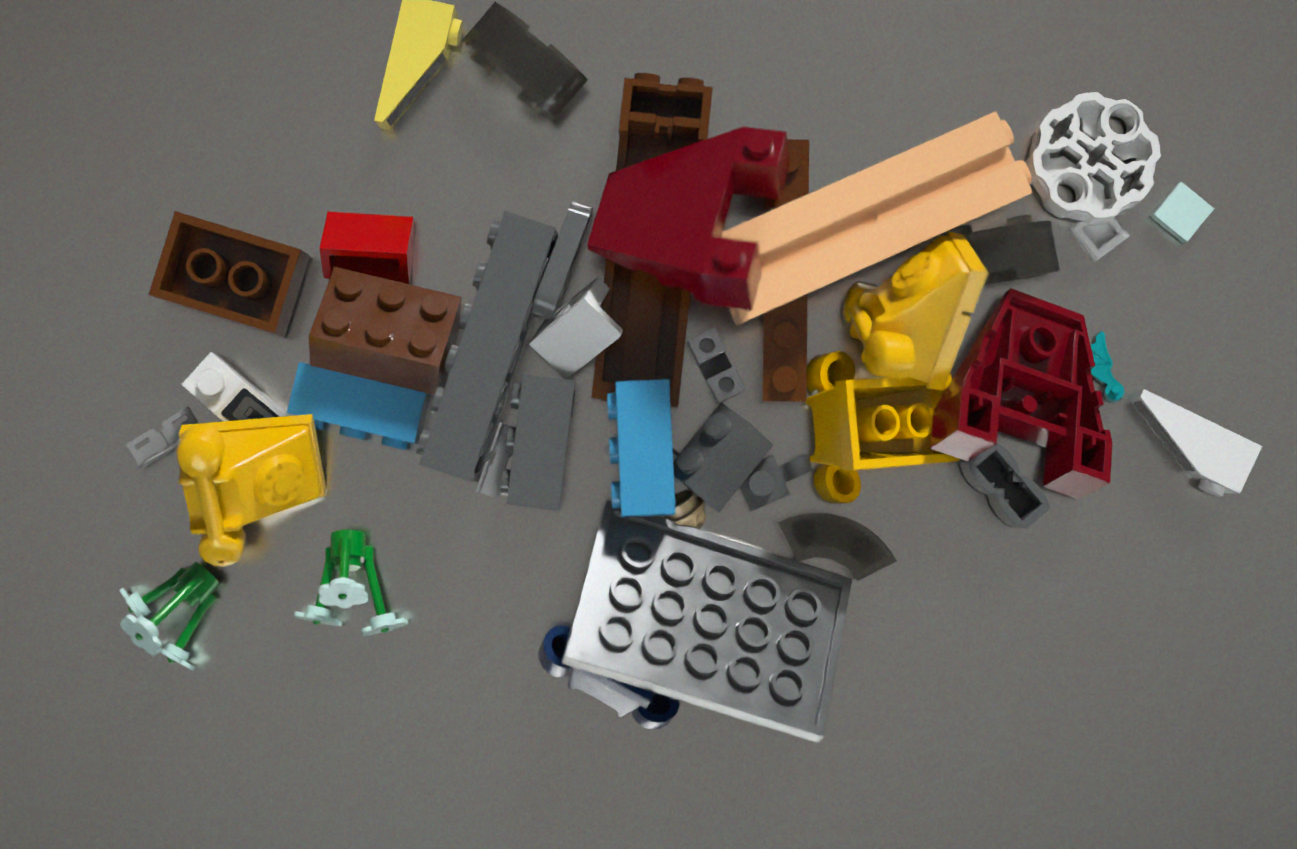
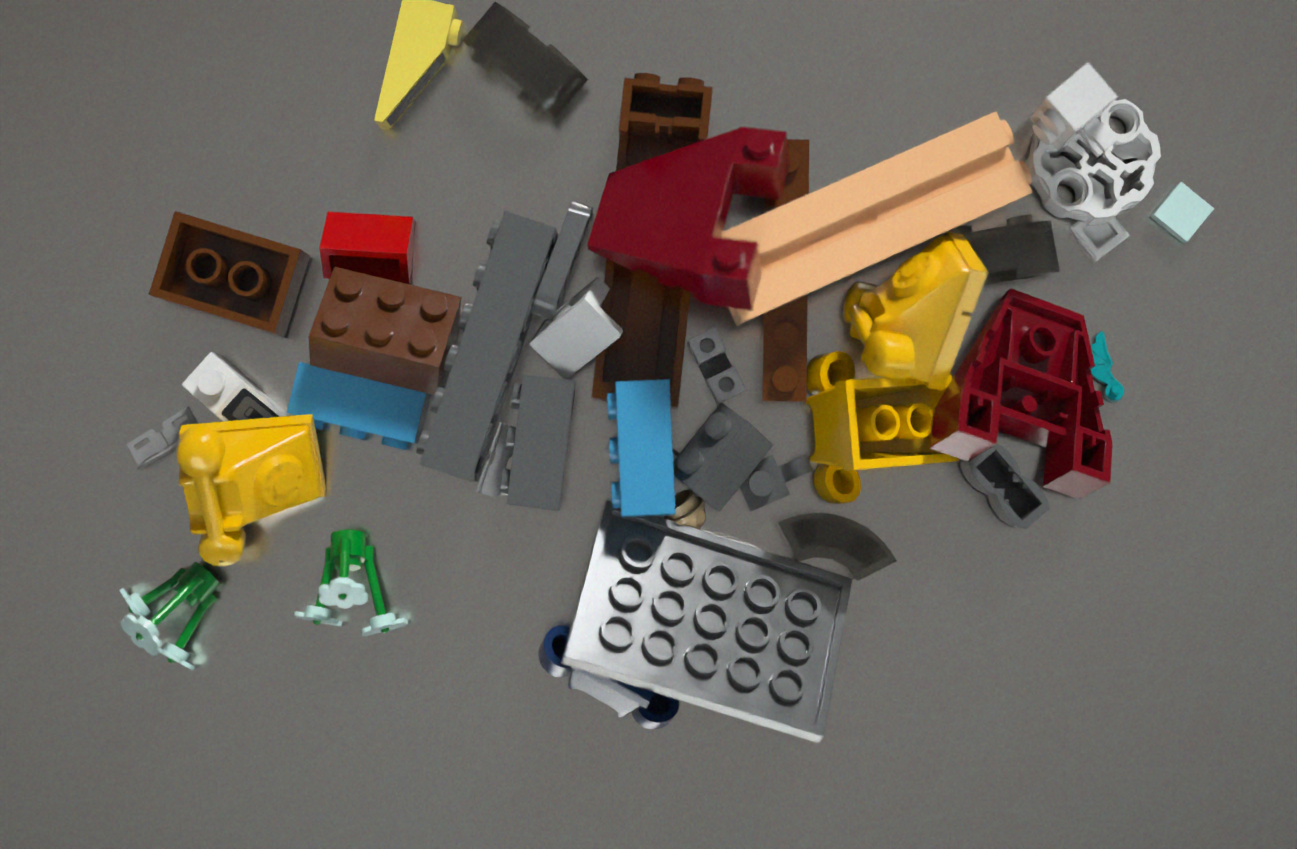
(1074, 111): none -> white brick
(1200, 446): white slope -> none

